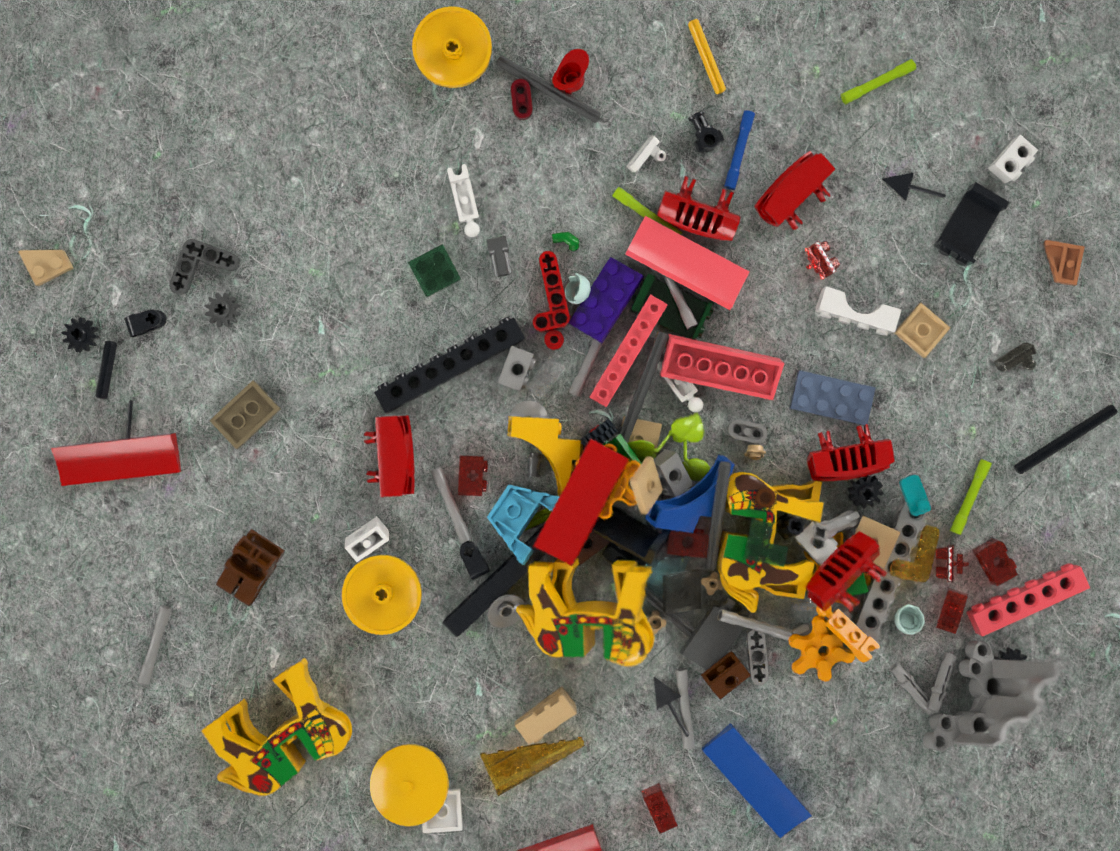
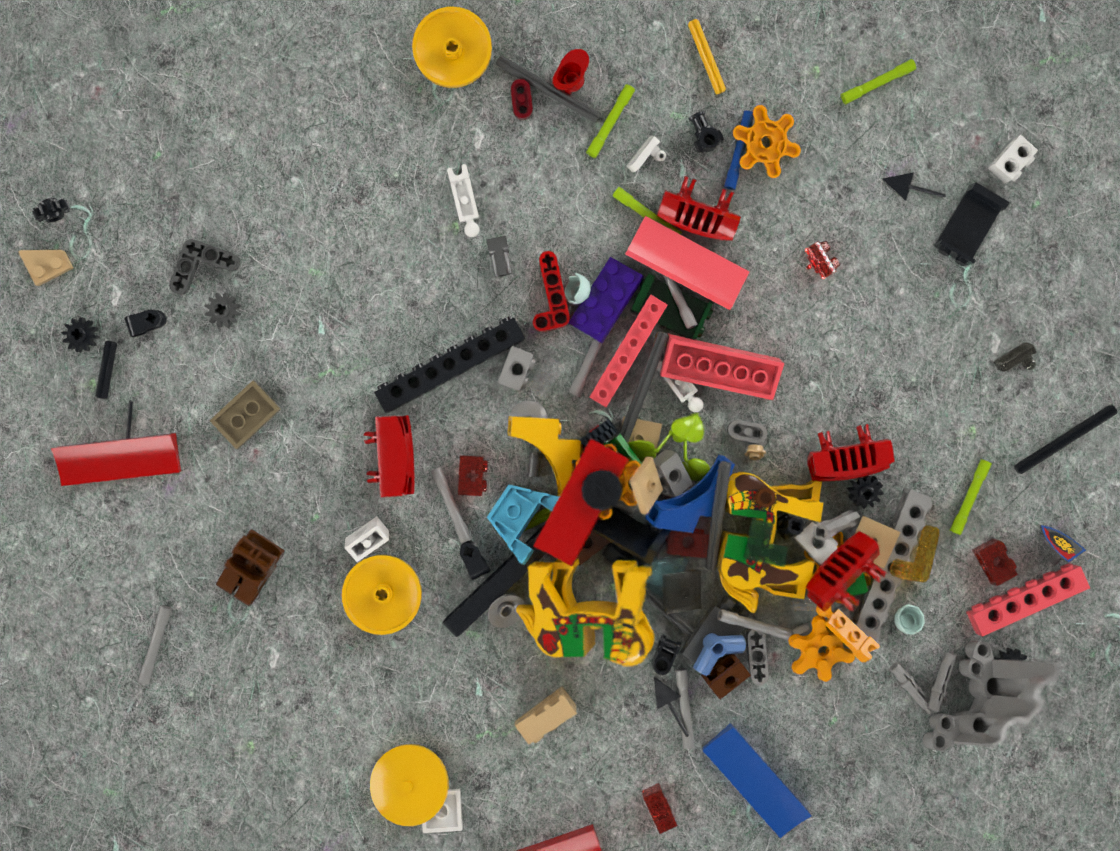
(51, 210): none -> black gear
(266, 763): yellow animal -> none
(434, 270): clear green plate -> none
(513, 767): clear yellow wedge -> none
(549, 344): red plate -> none
(568, 238): green arm -> none
(598, 141): none -> lime piece
(601, 490): none -> black tile
(659, 621): tan plate -> none
(665, 653): none -> black piece
(707, 583): tan plate -> none
(716, 647): none -> medium blue piece
(777, 134): none -> light orange plate
(794, 188): red piece -> none
(832, 398): sand blue plate -> none
(834, 303): white arch -> none
(914, 495): teal piece -> none
(922, 330): tan plate -> none
(948, 554): clear red hips -> none
(952, 610): clear red brick -> none
(1061, 545): none -> shield
(1064, 261): nougat wing -> none

